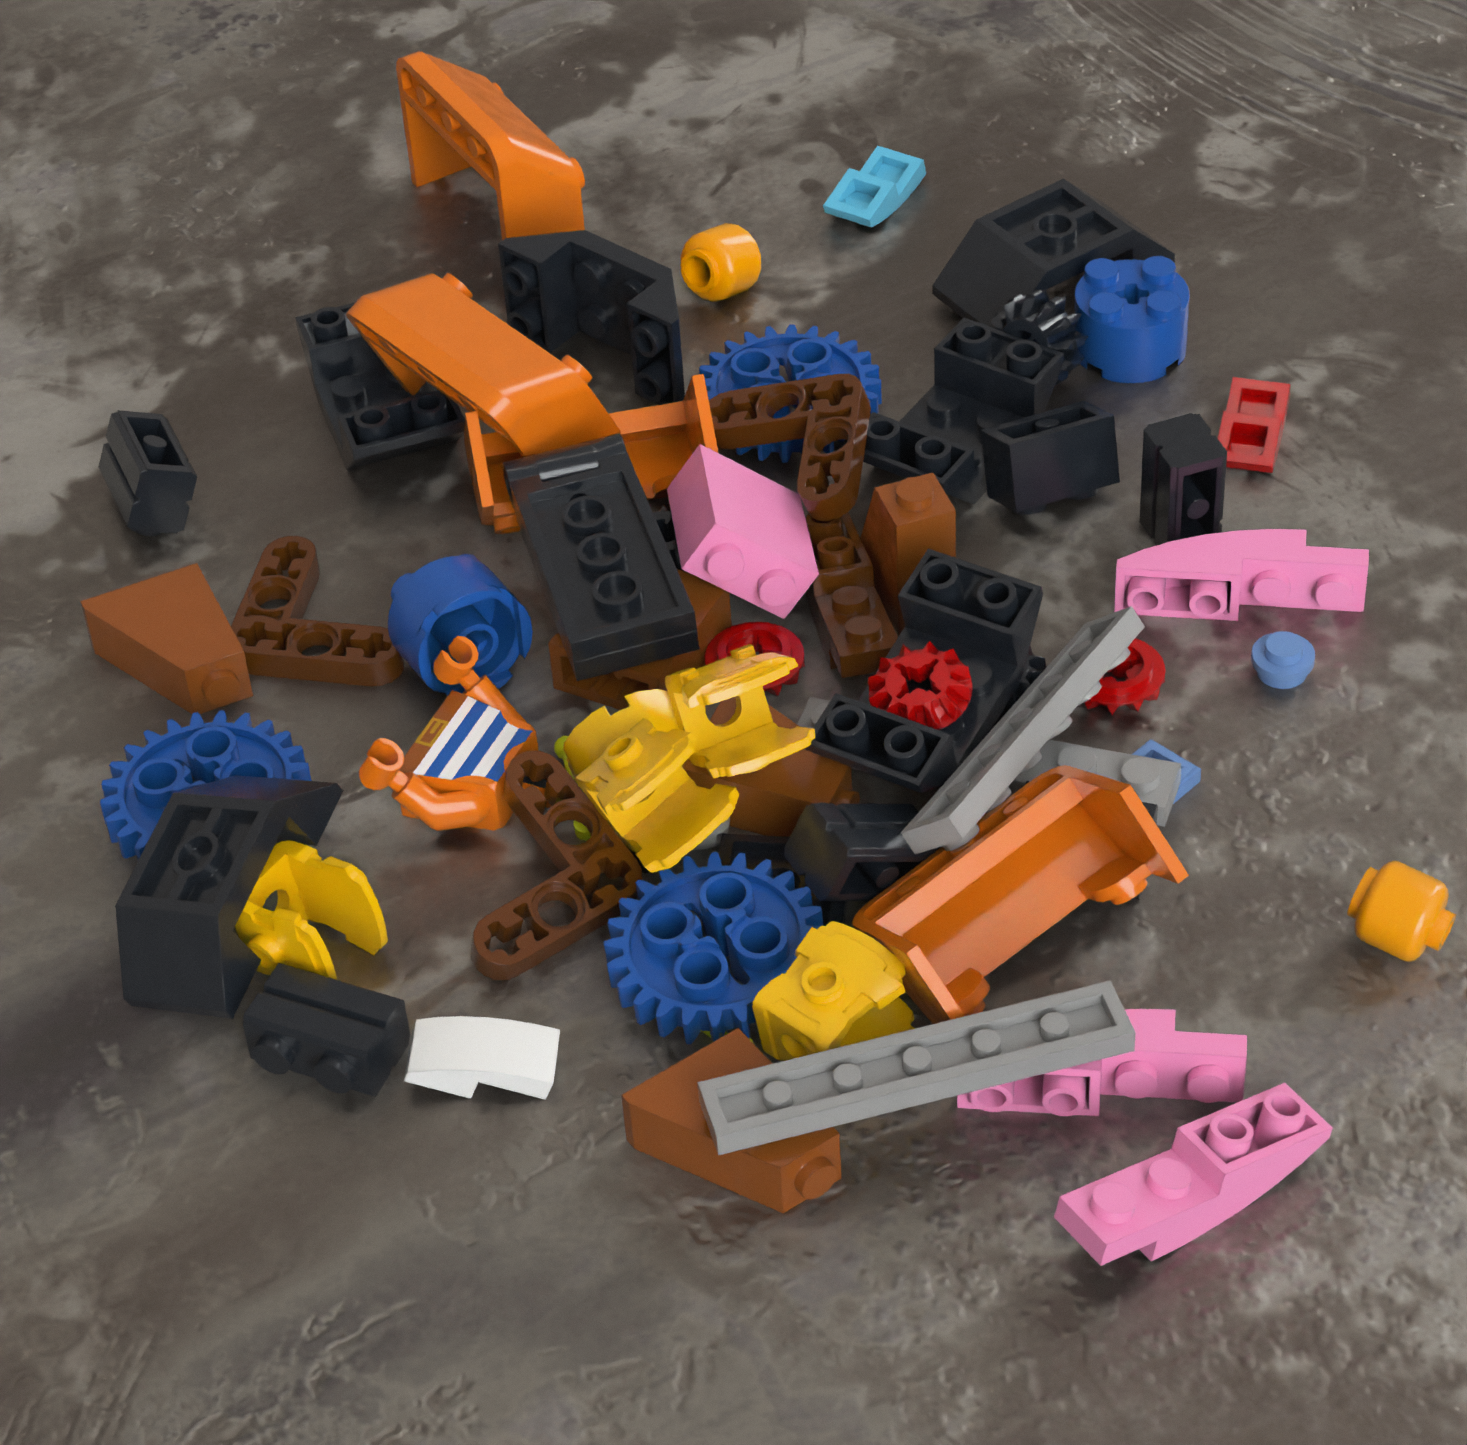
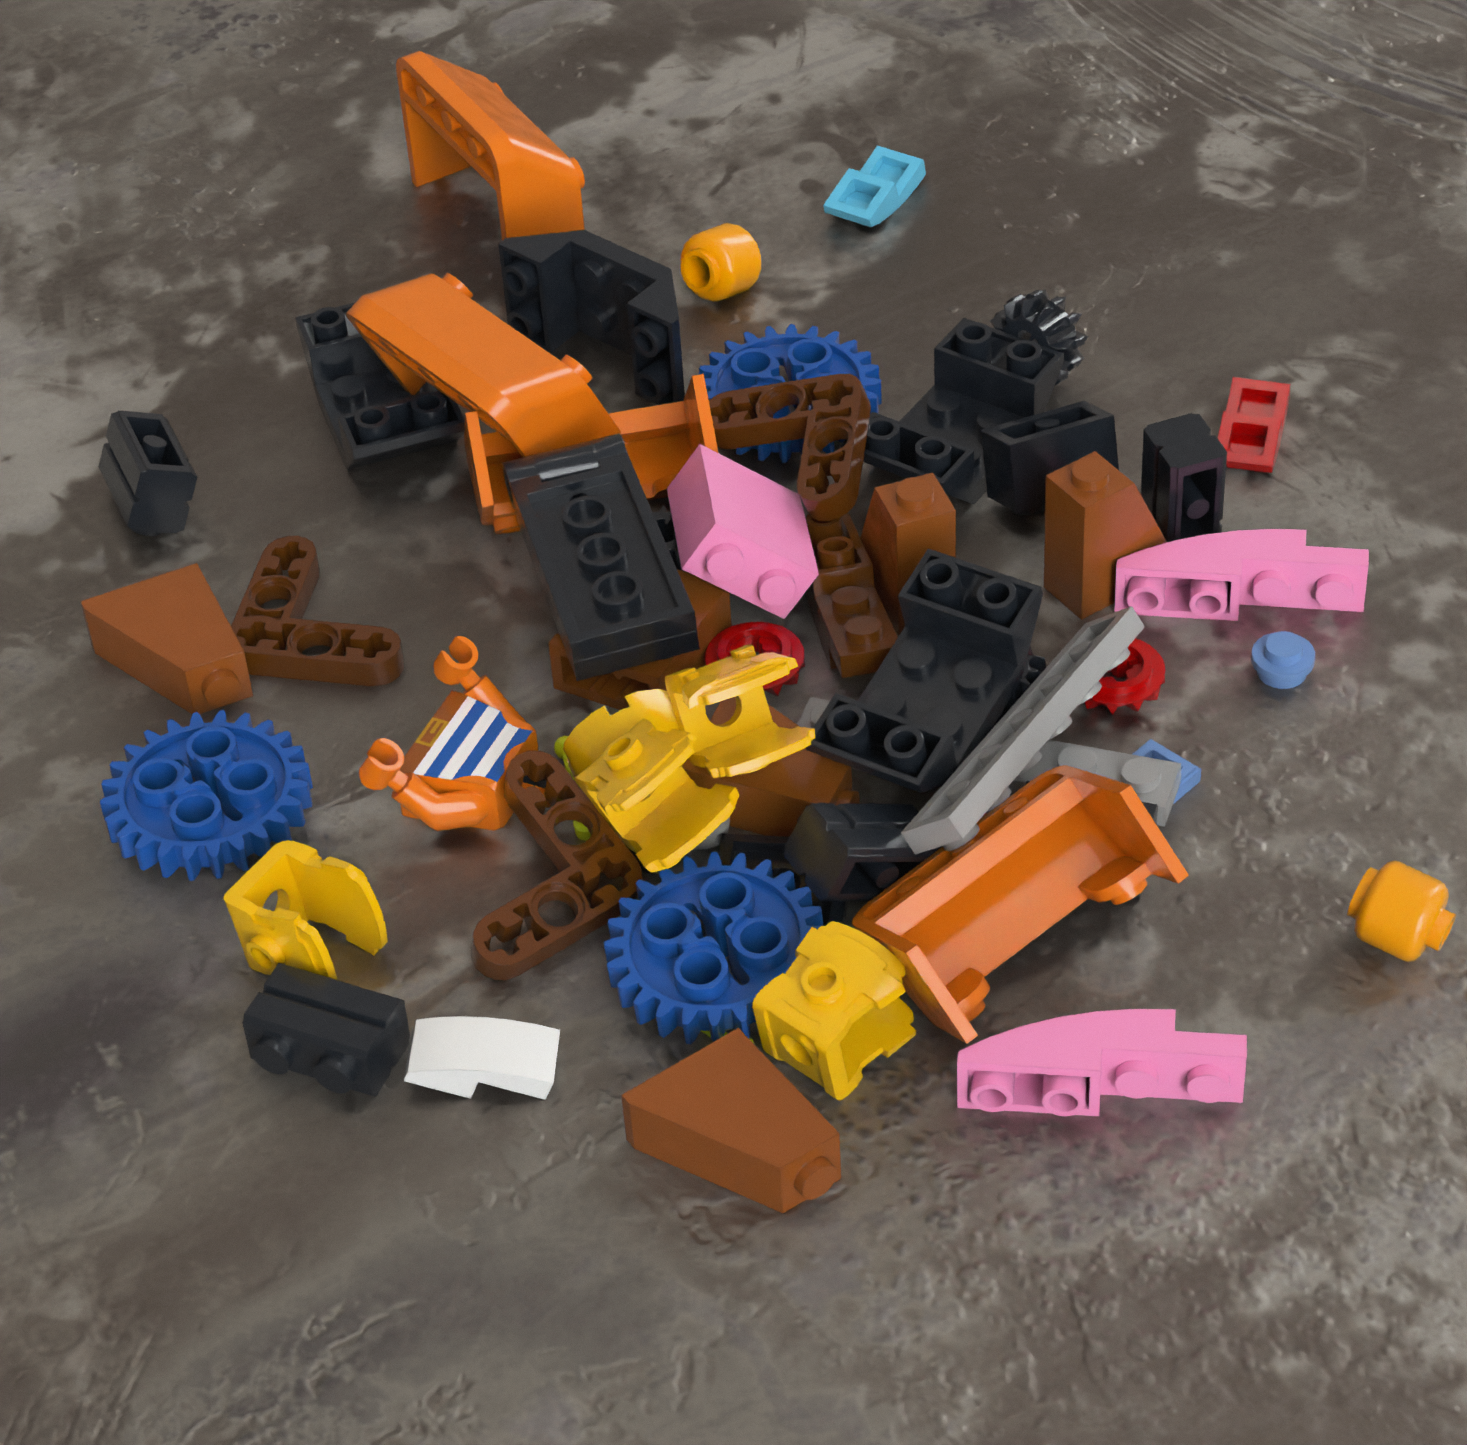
(195, 883): black slope -> none
(454, 600): blue brick -> none
(915, 1067): light grey plate -> none
(948, 680): red gear -> none
(1035, 248): black slope -> none
(1089, 524): none -> dark orange slope
(1132, 317): blue brick -> none
(1197, 1184): bright pink slope -> none

